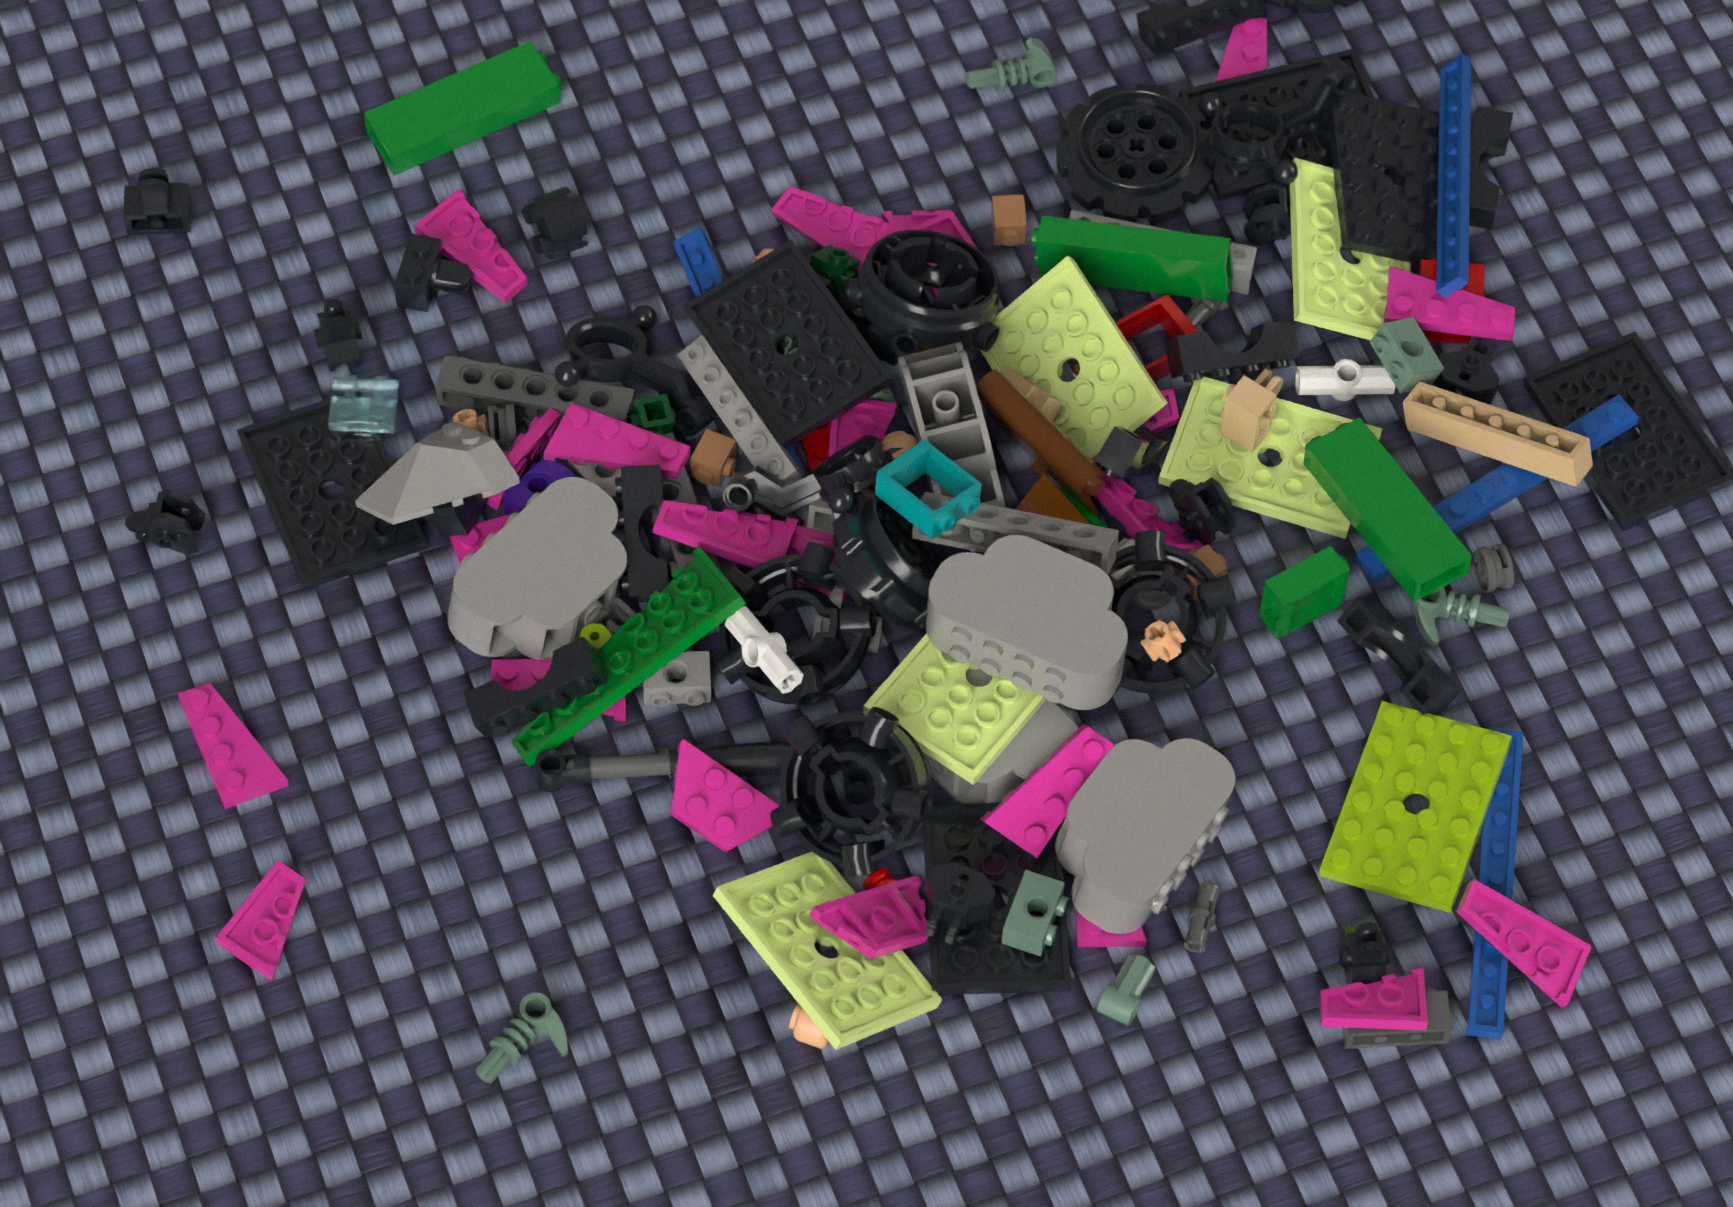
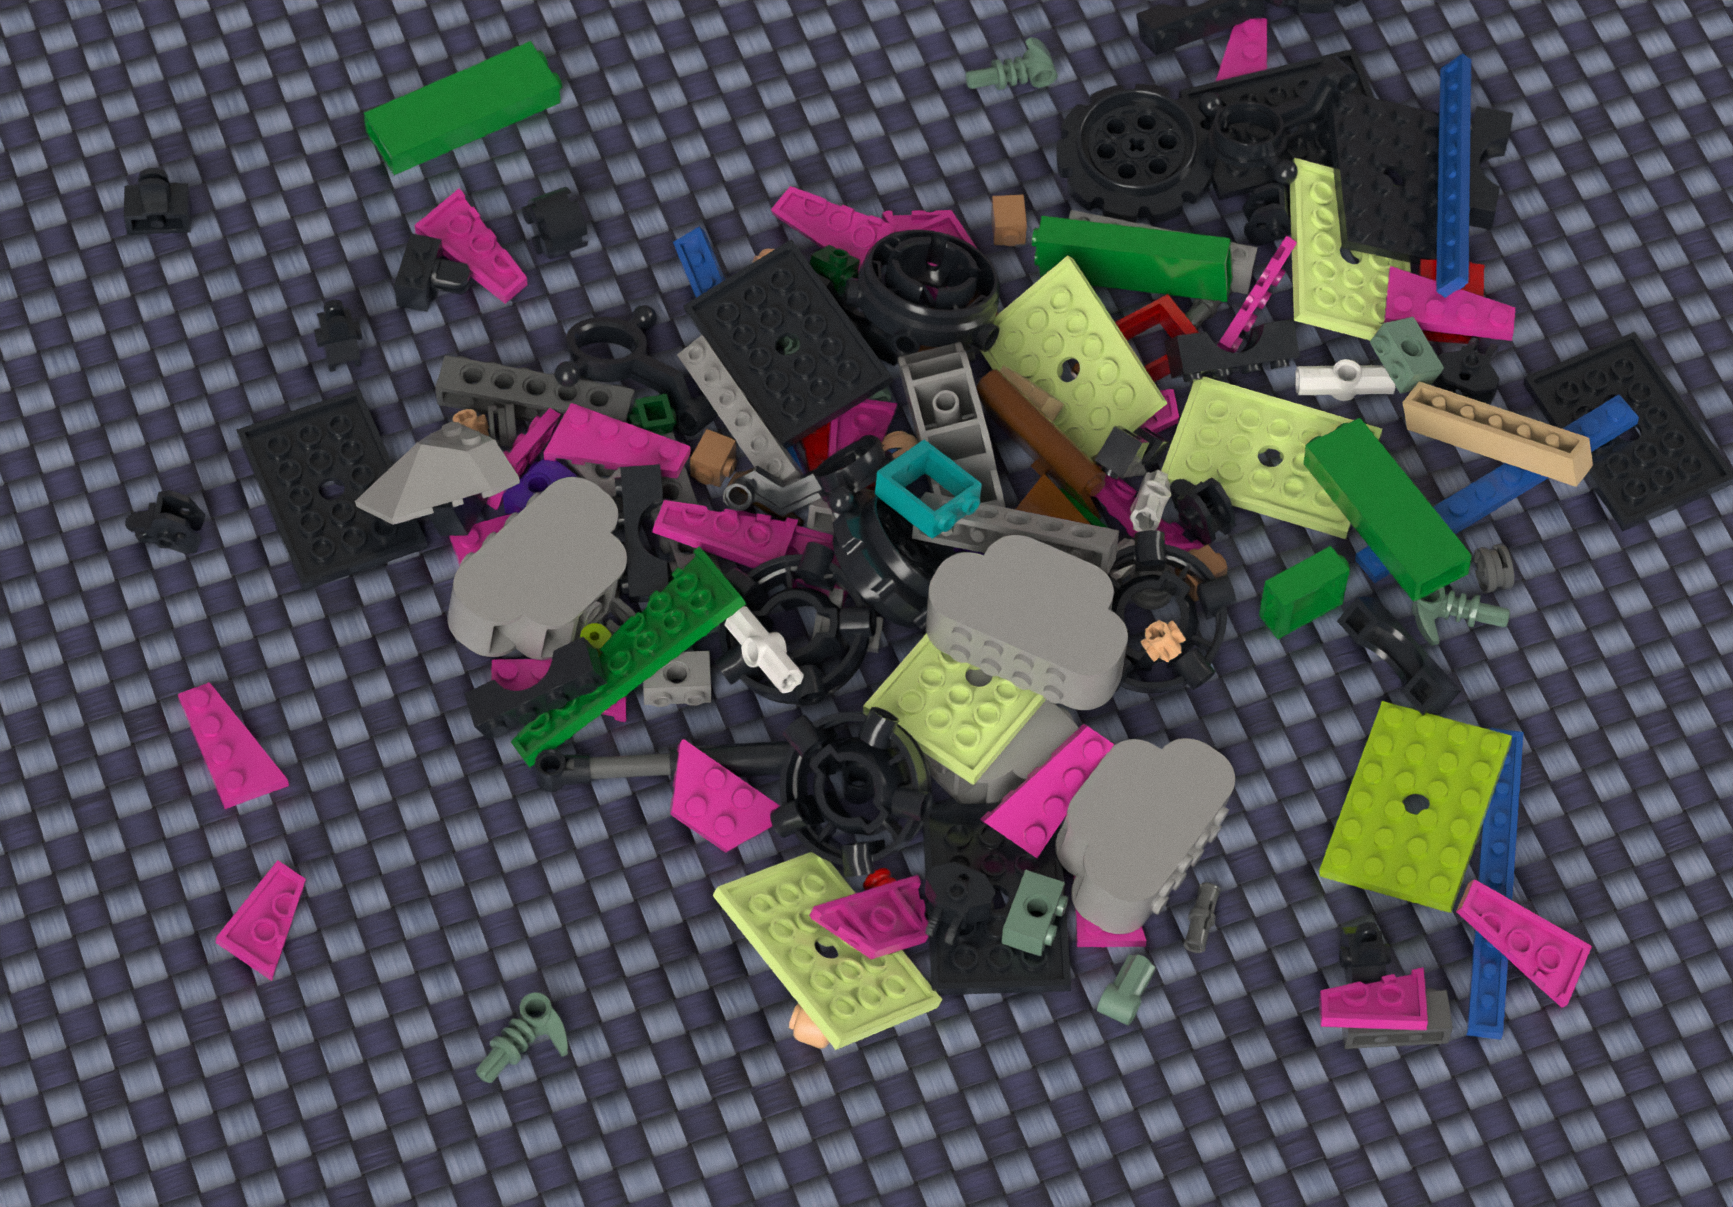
(363, 413): clear light blue plate -> none
(1150, 501): none -> white piece
(1250, 409): tan brick -> none
(1257, 298): none -> dark pink wing

